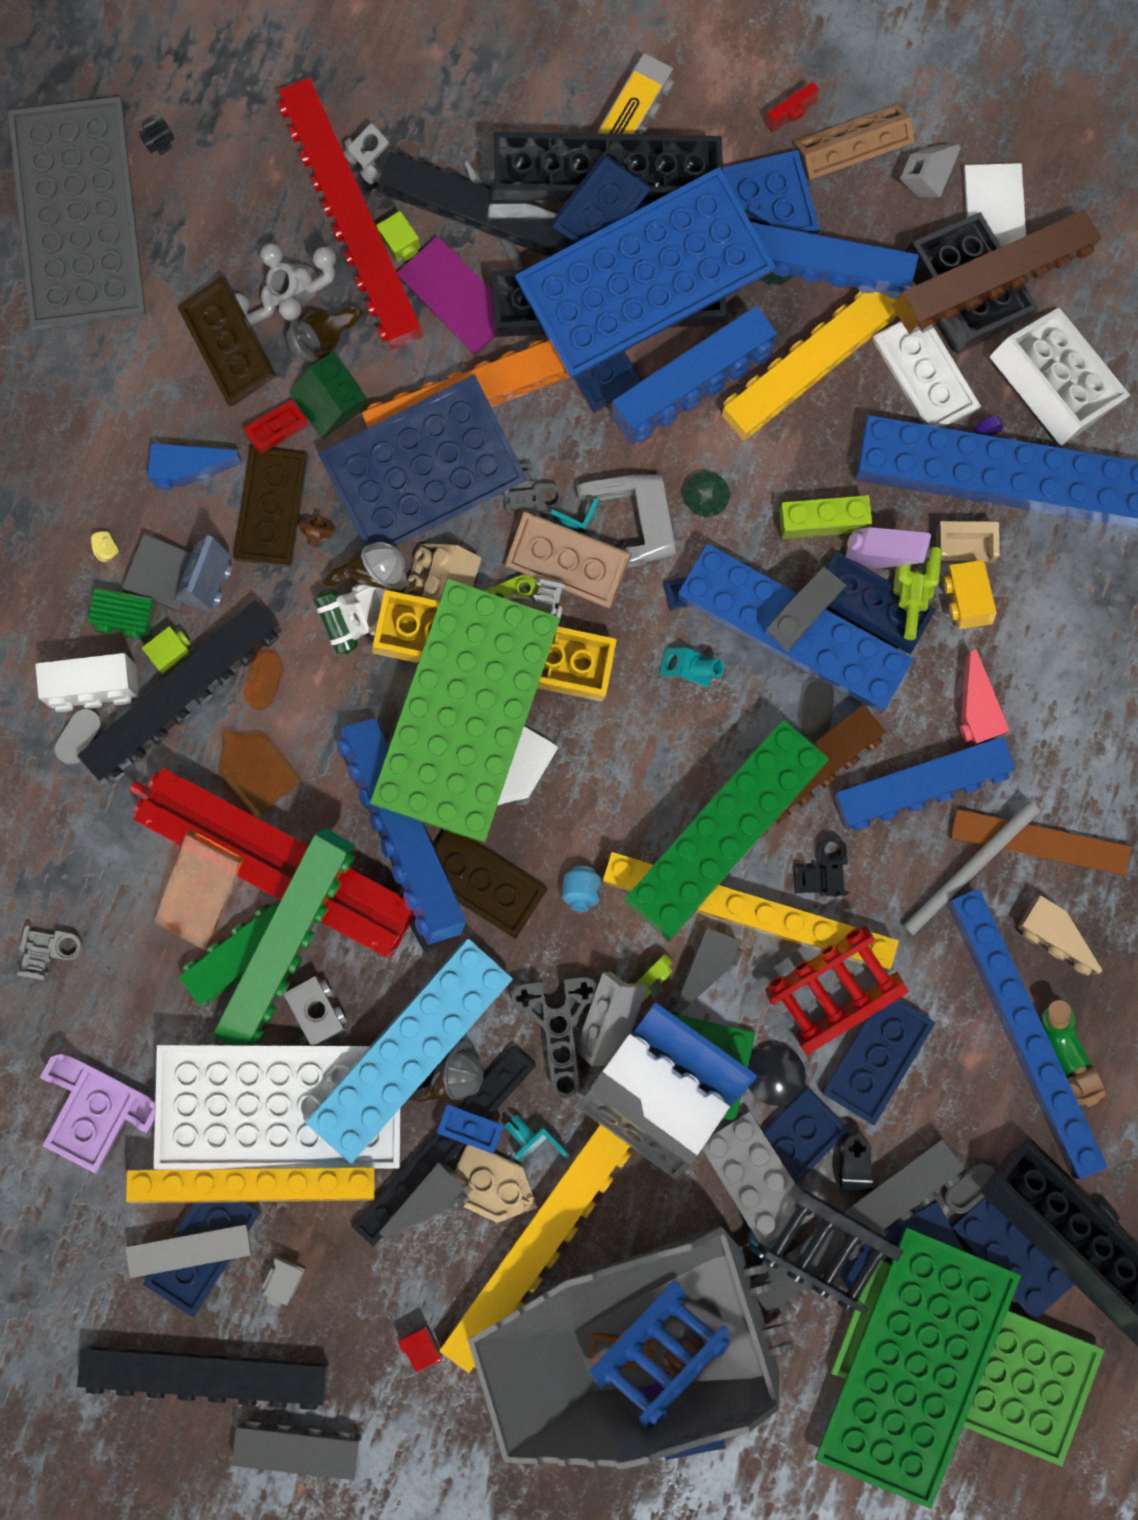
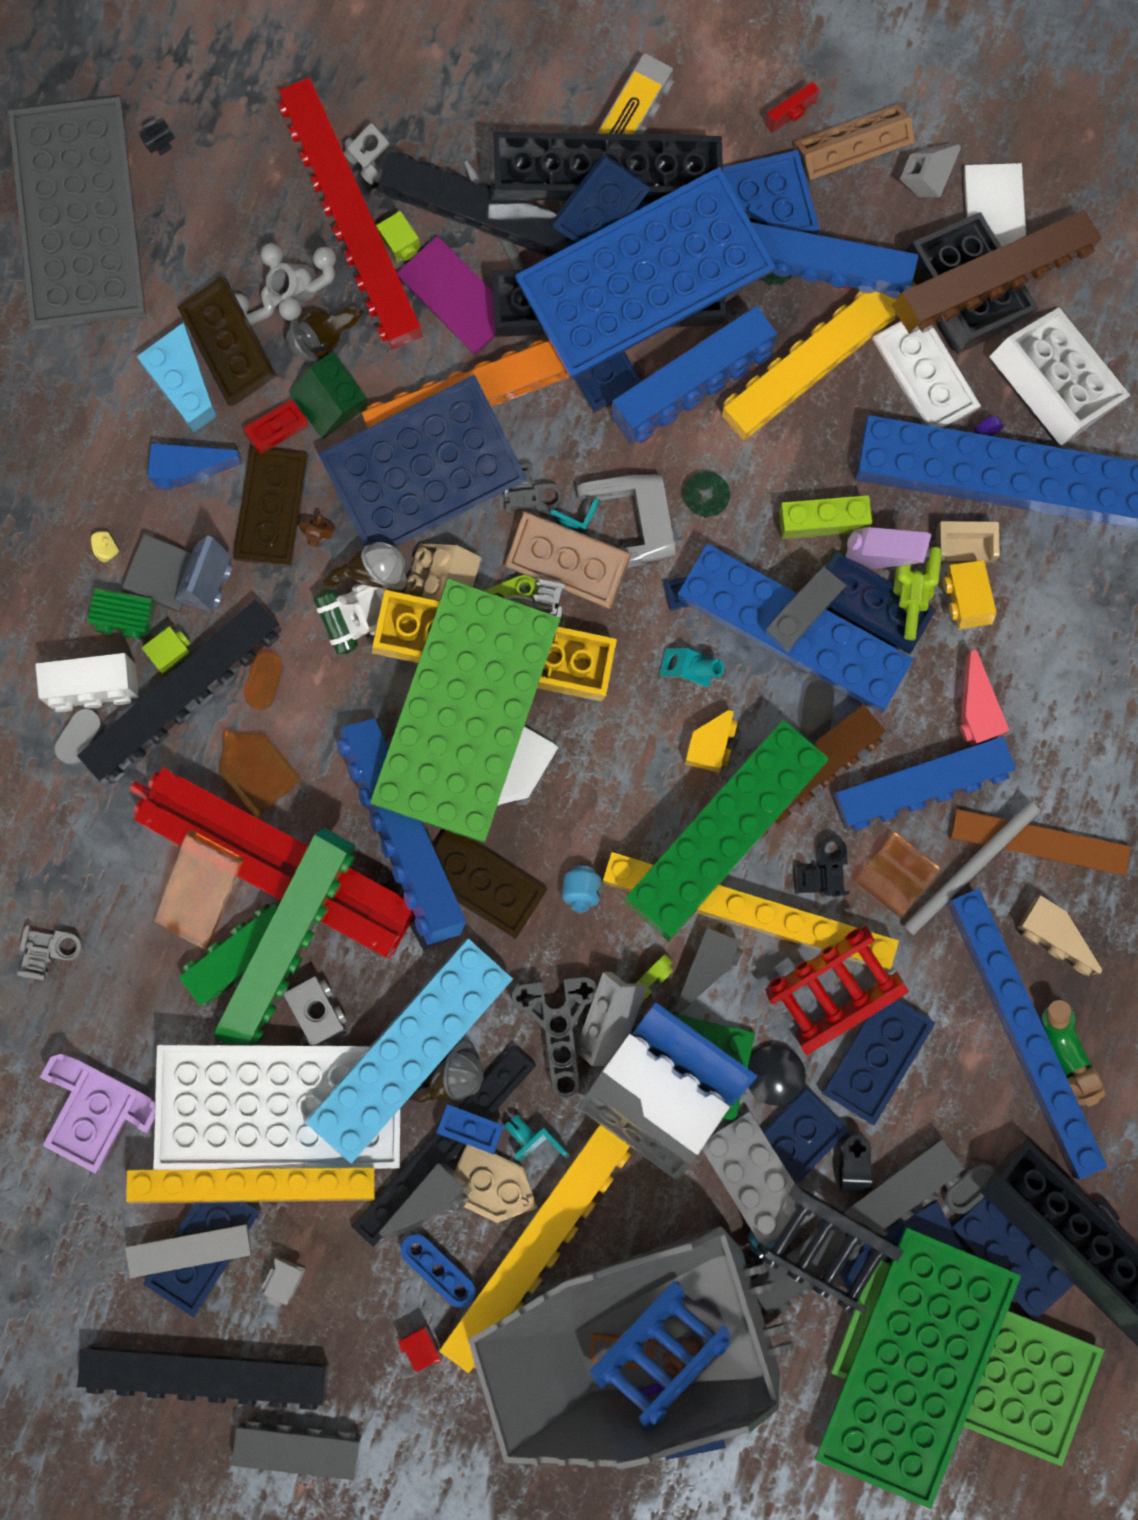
(178, 375): none -> medium azure wedge
(445, 1283): none -> blue plate
(709, 743): none -> yellow slope
(897, 875): none -> clear orange slope

